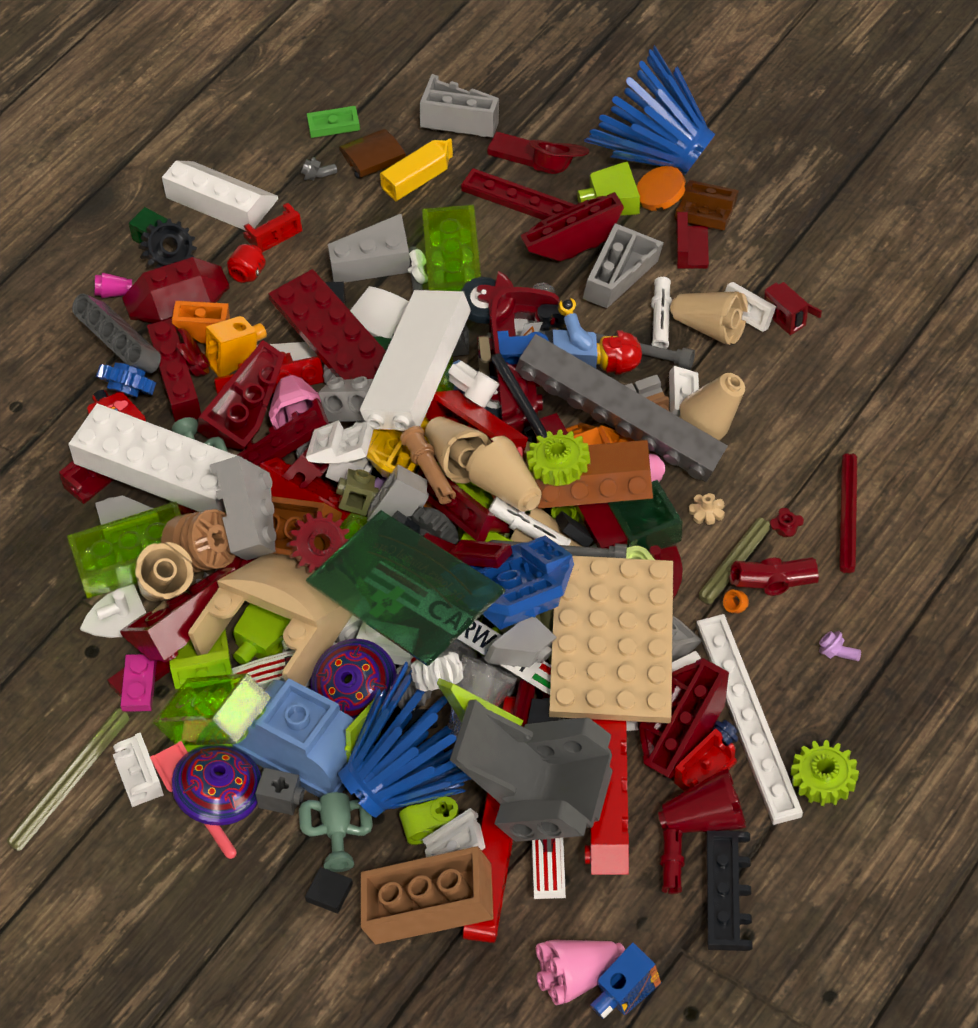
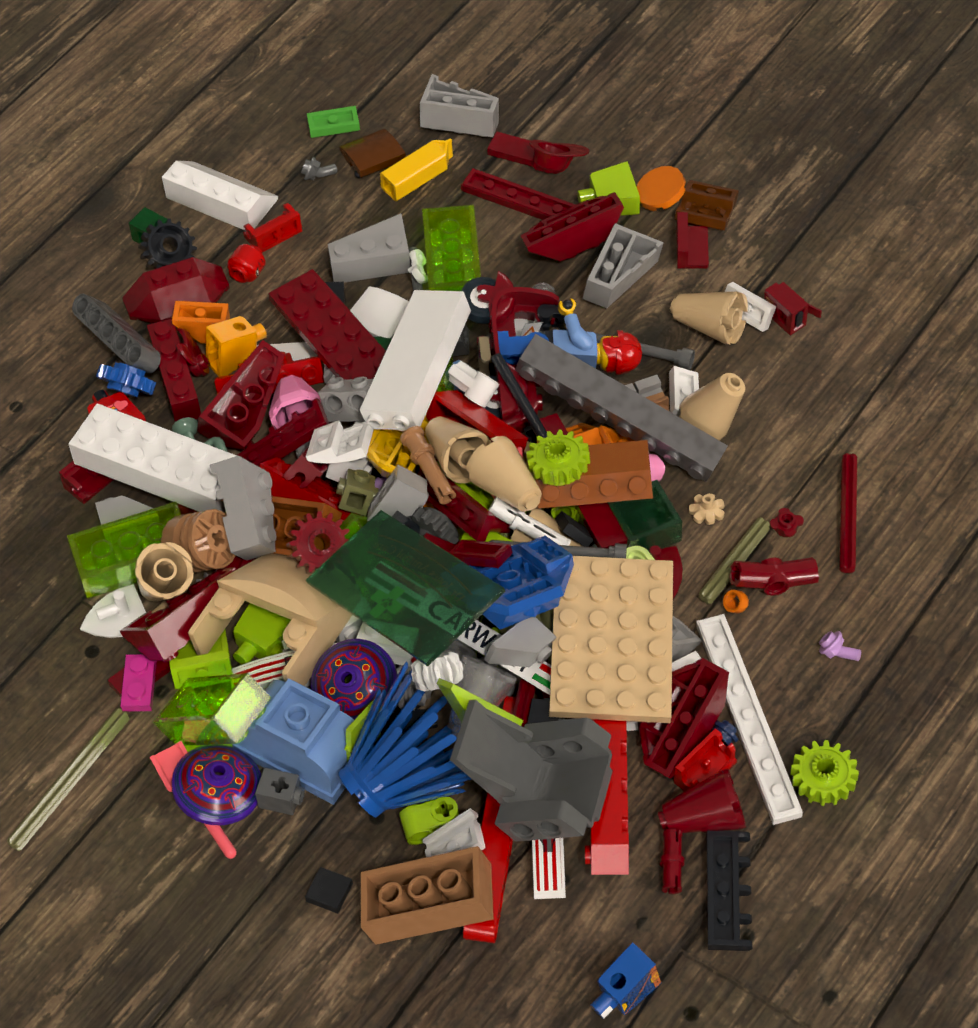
(111, 285): dark pink cone -> none
(137, 770): white hinge -> none
(335, 820): sand green piece -> none
(573, 966): bright pink cone -> none
(661, 322): white pin -> none
(677, 128): blue plant -> none

